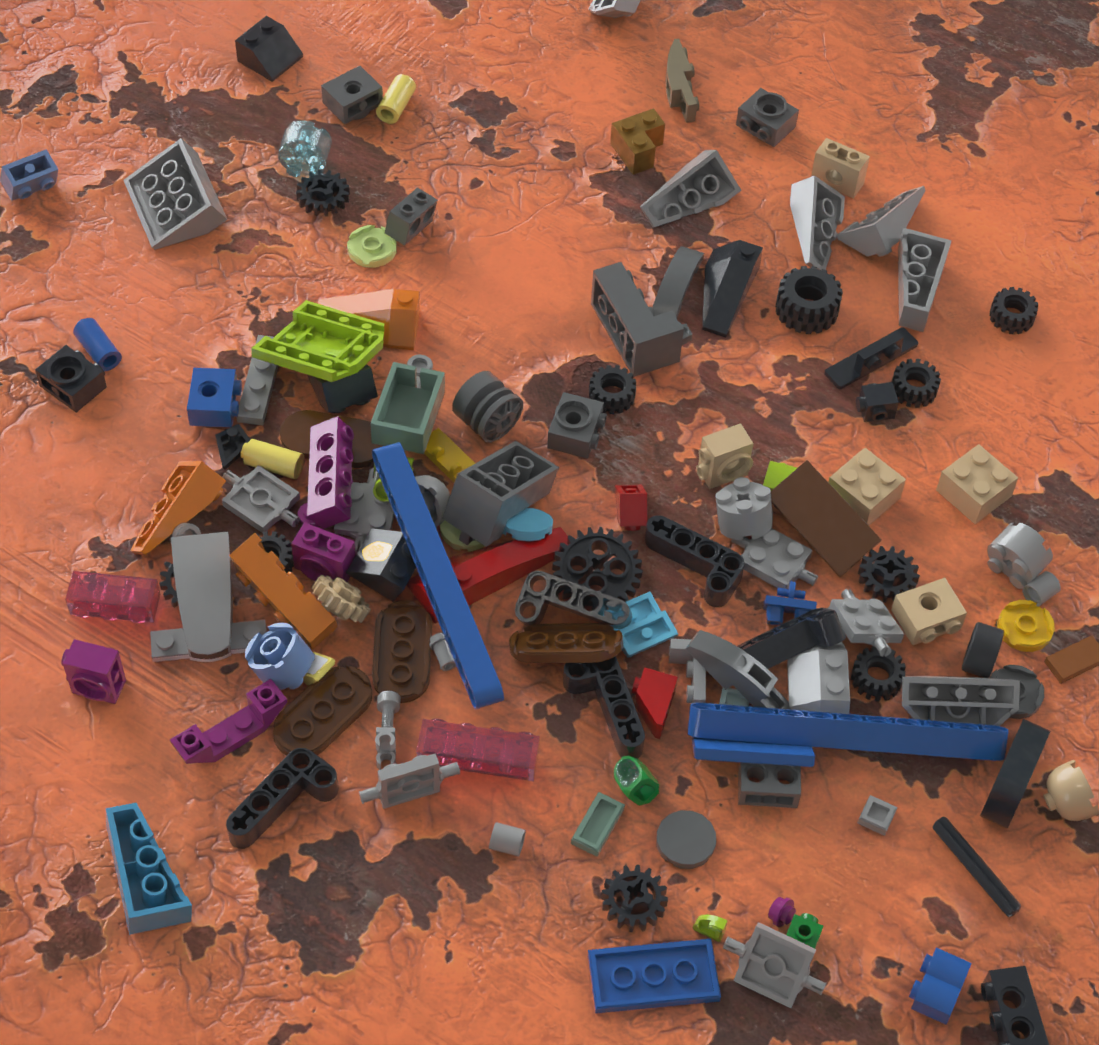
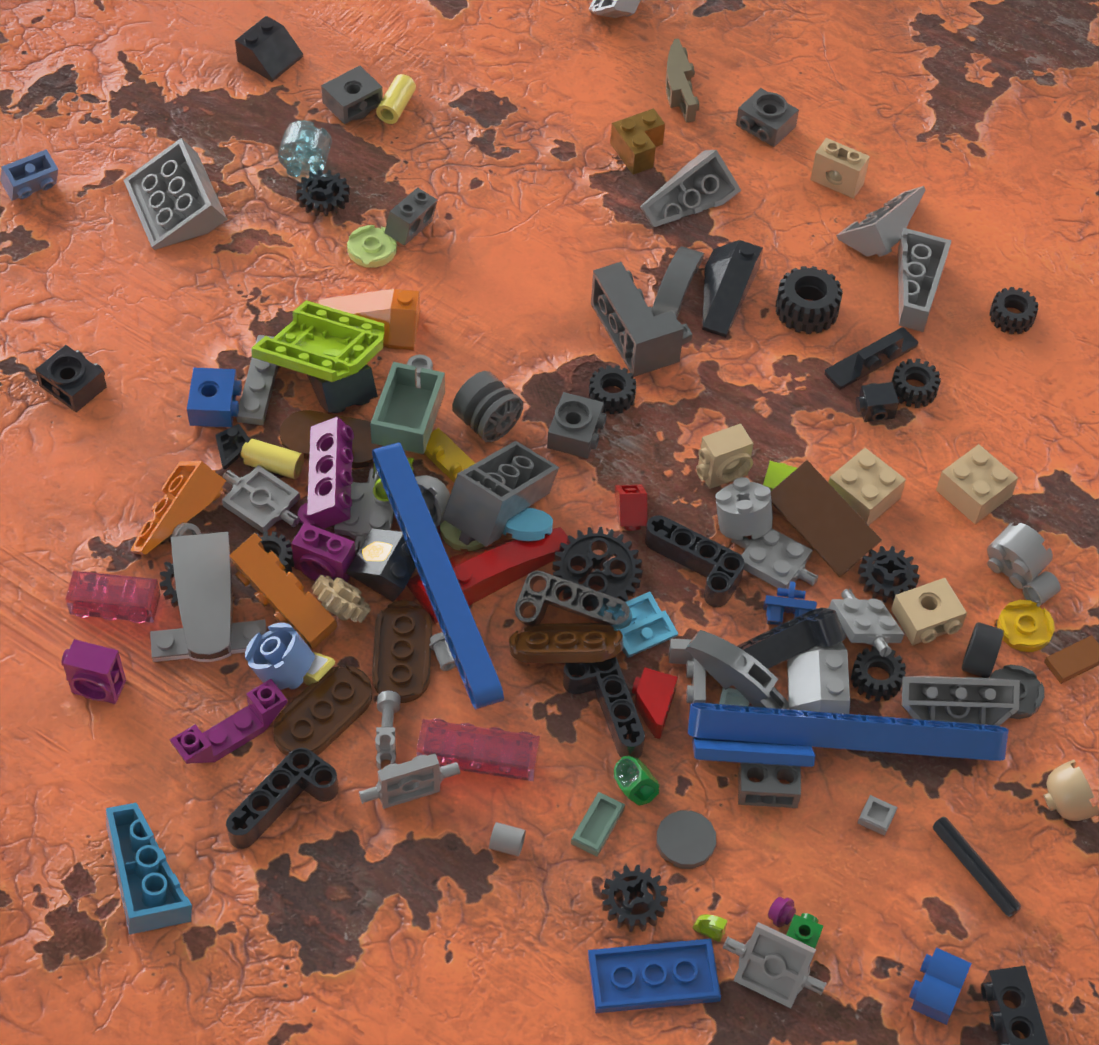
(97, 343): blue brick -> none
(816, 214): light grey wedge -> none
(1015, 773): black beam -> none

